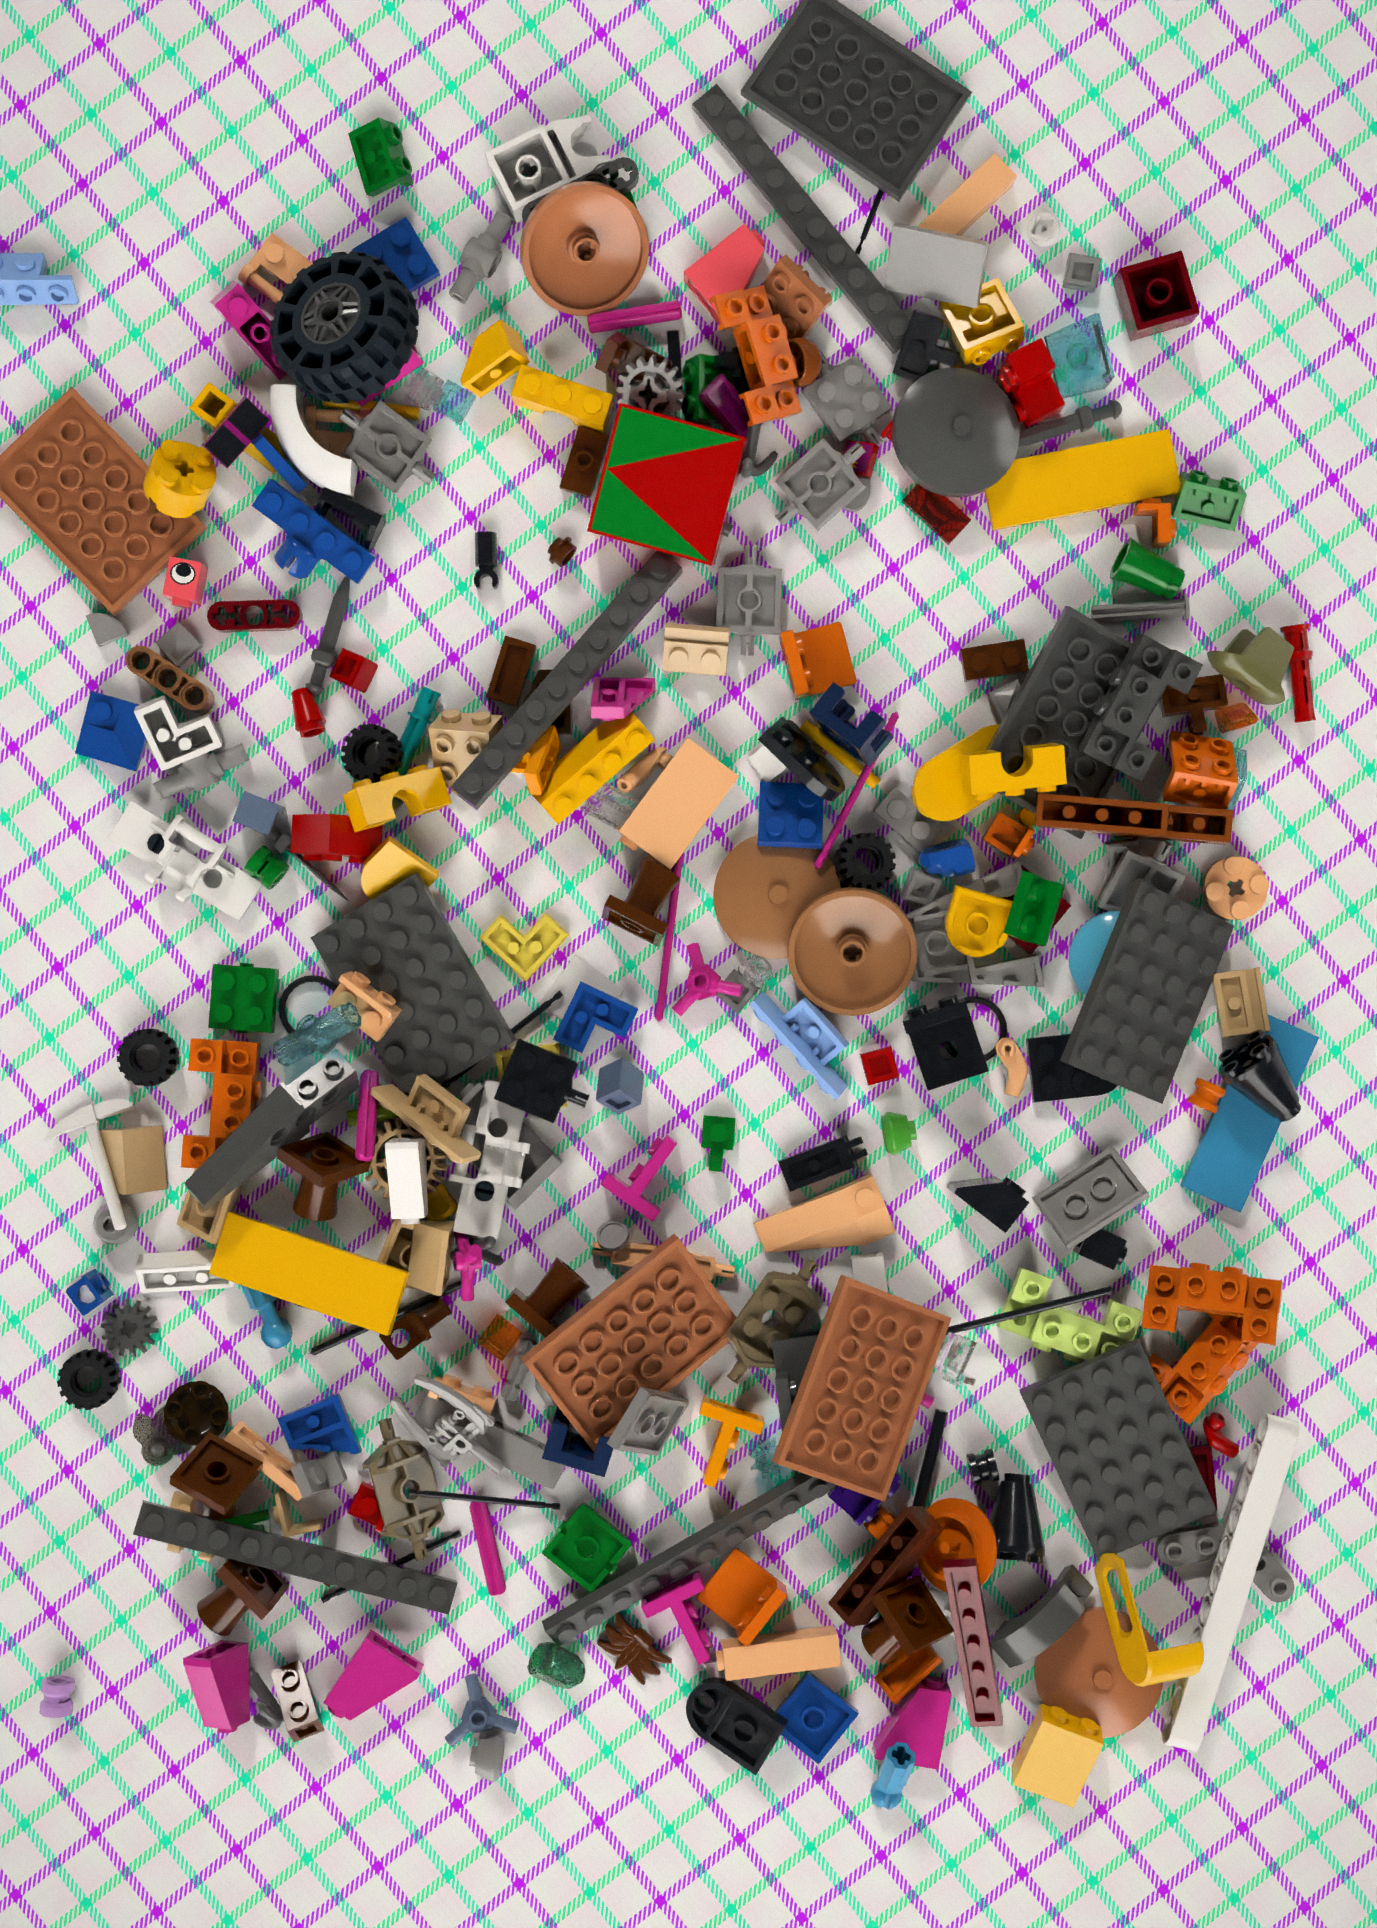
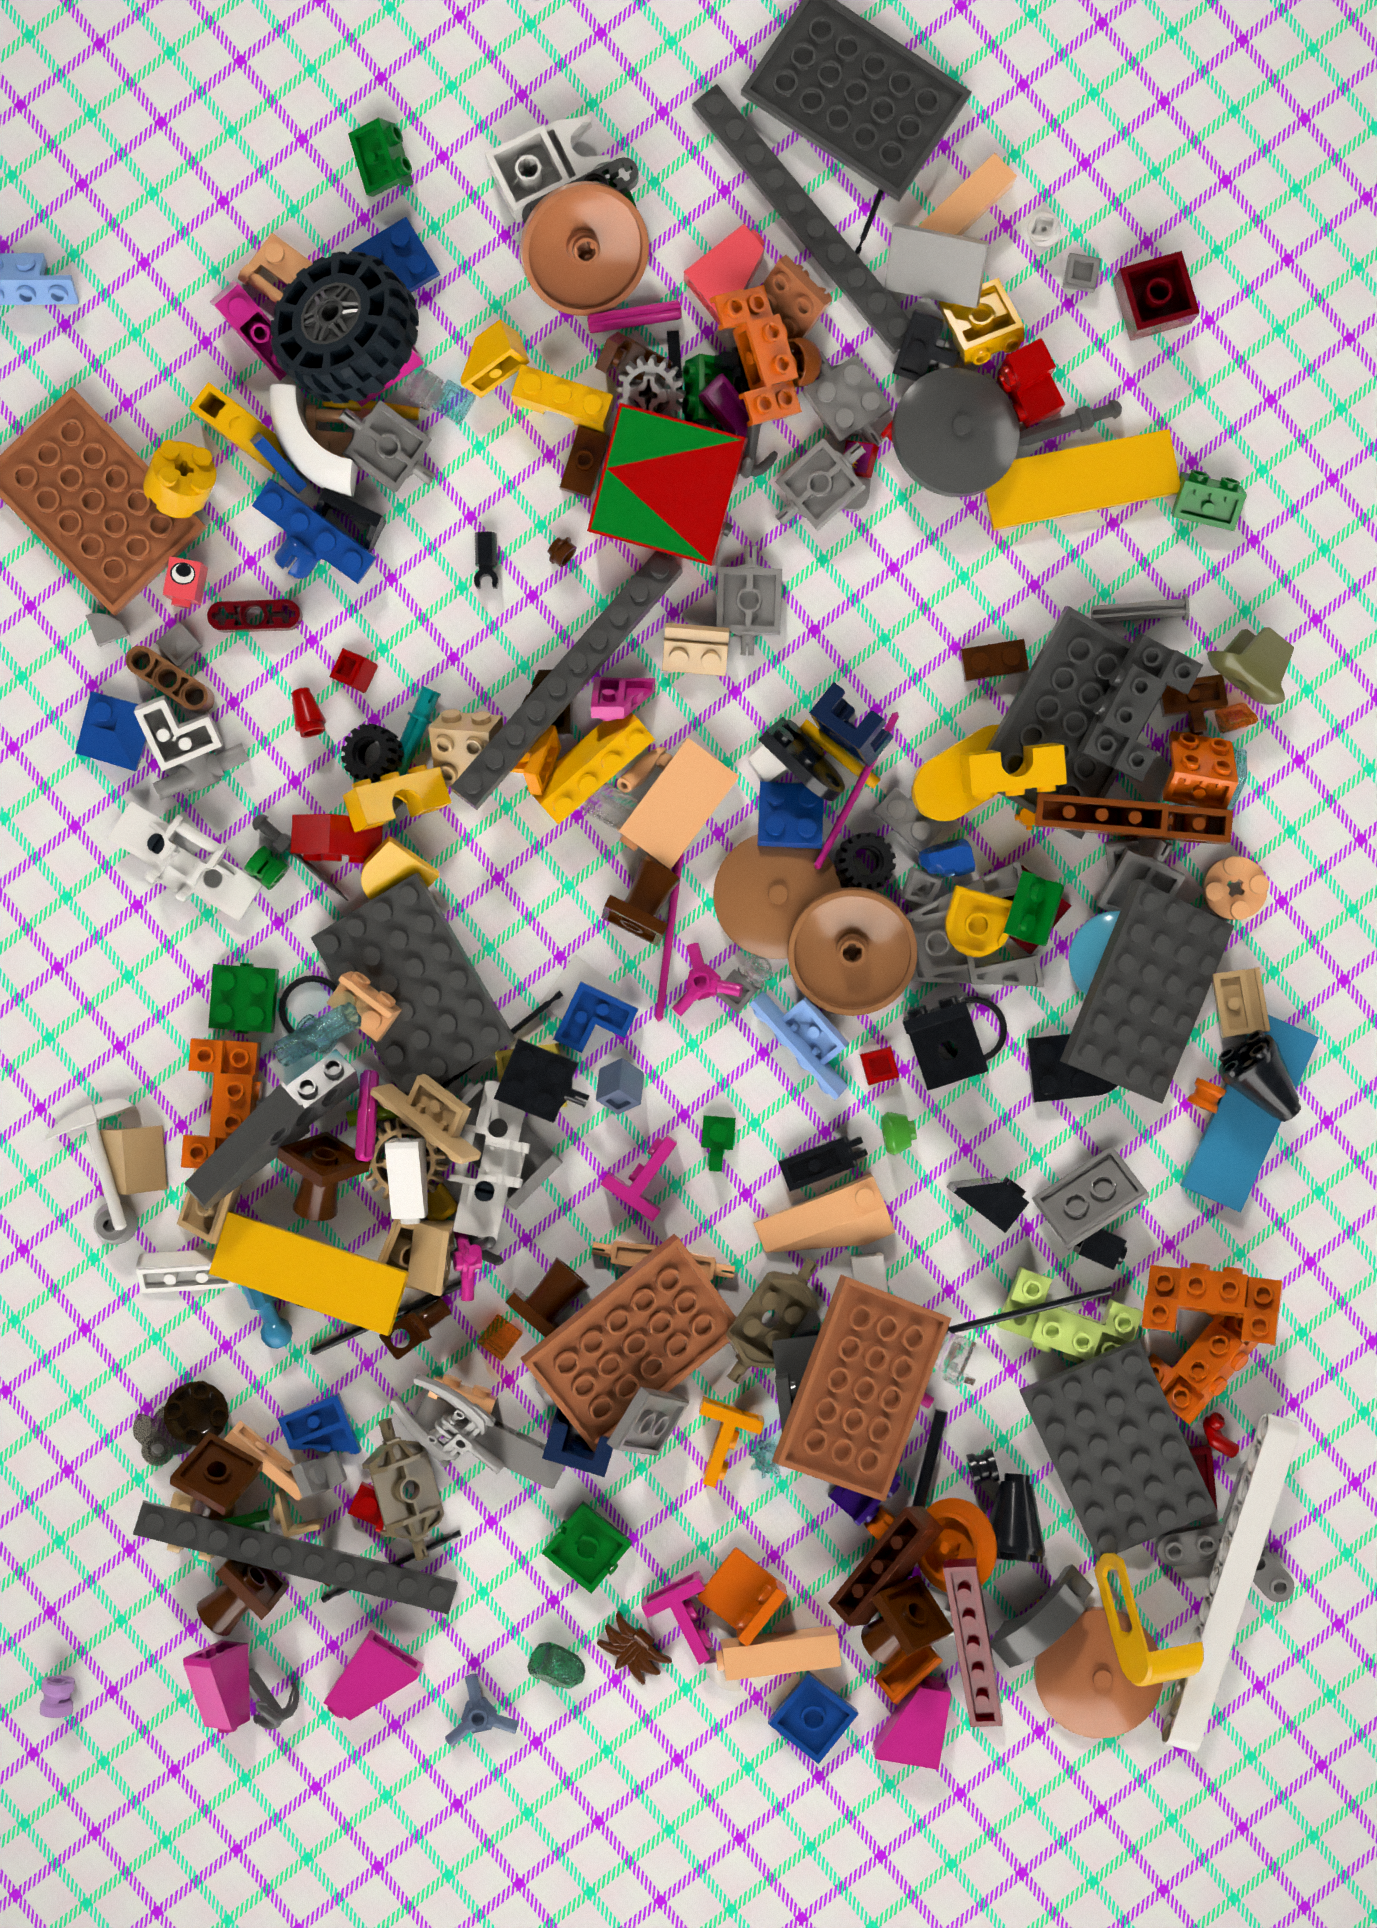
(75, 1393): black tyre -> none
(97, 1284): blue bracket -> none
(128, 1053): black tyre -> none
(141, 1334): dark grey gear -> none
(235, 432): black tile -> none
(257, 813): sand blue panel -> none
(296, 1701): bracket -> none
(324, 654): dark grey sword -> none
(481, 257): light grey pin -> none
(484, 1499): black piece -> none
(487, 1548): dark pink axle -> none
(488, 1758): light grey cone -> none
(511, 671): reddish brown tile -> none
(517, 1371): light grey axle -> none
(526, 952): light yellow tile -> none
(612, 1235): light grey piece -> none
(684, 1557): dark grey plate -> none
(735, 1722): black plate -> none
(817, 659): orange bracket -> none
(892, 1776): dark azure piece -> none
(937, 513): clear red tile -> none
(1003, 697): light grey tile -> none
(1009, 836): orange bracket -> none
(1015, 1064): light nougat arm -> none
(1057, 1755): yellow brick -> none
(1080, 357): clear light blue slope -> none
(1146, 570): green plant -> none
(1162, 525): orange bracket -> none
(1300, 671): red pin -> none

